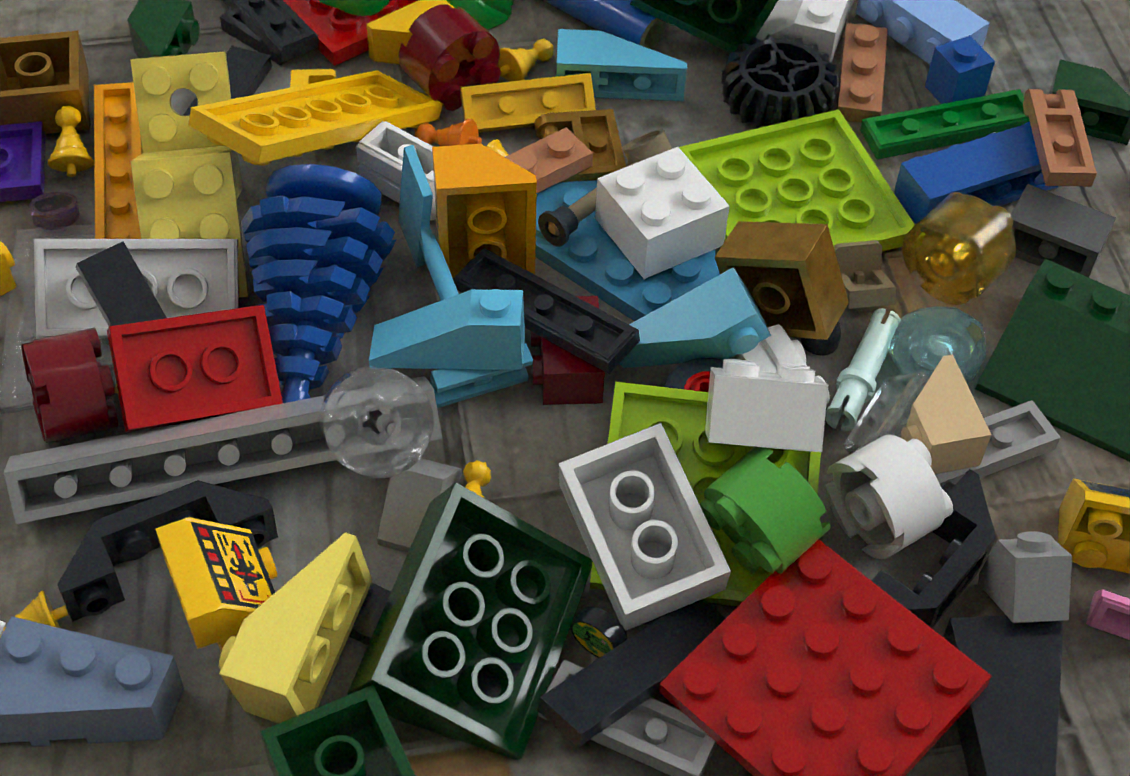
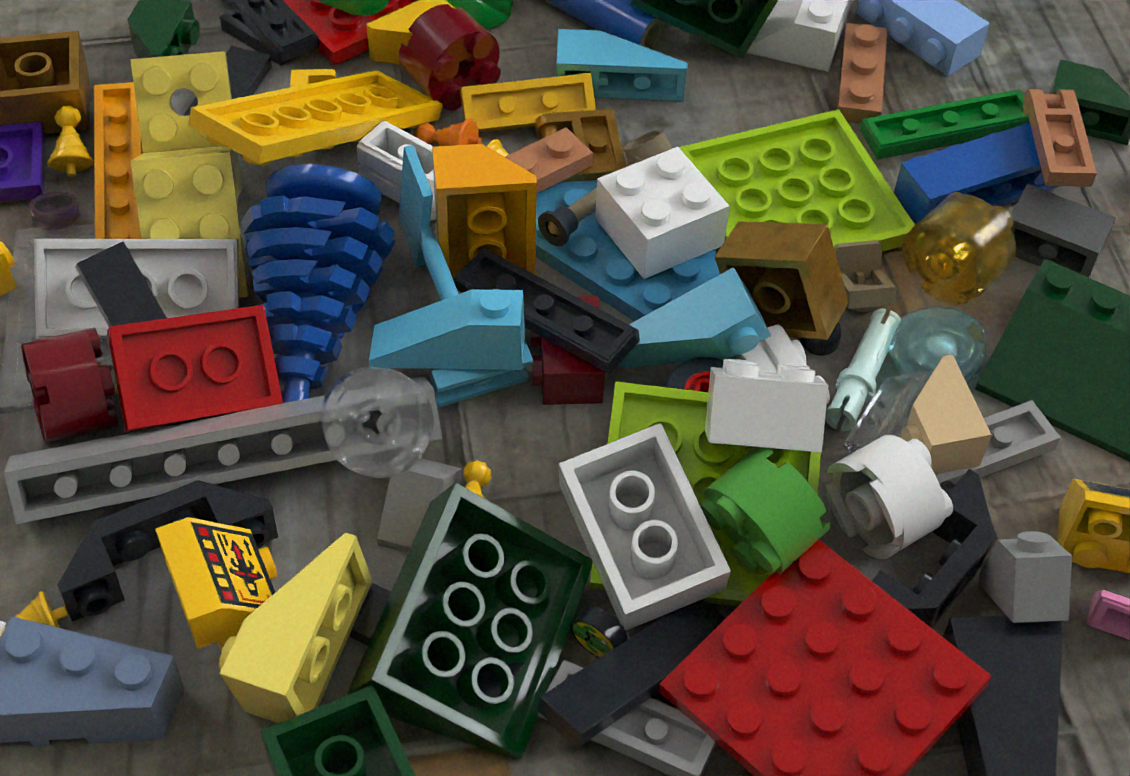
(518, 62): yellow piece -> none
(778, 81): black gear -> none
(959, 71): blue brick -> none

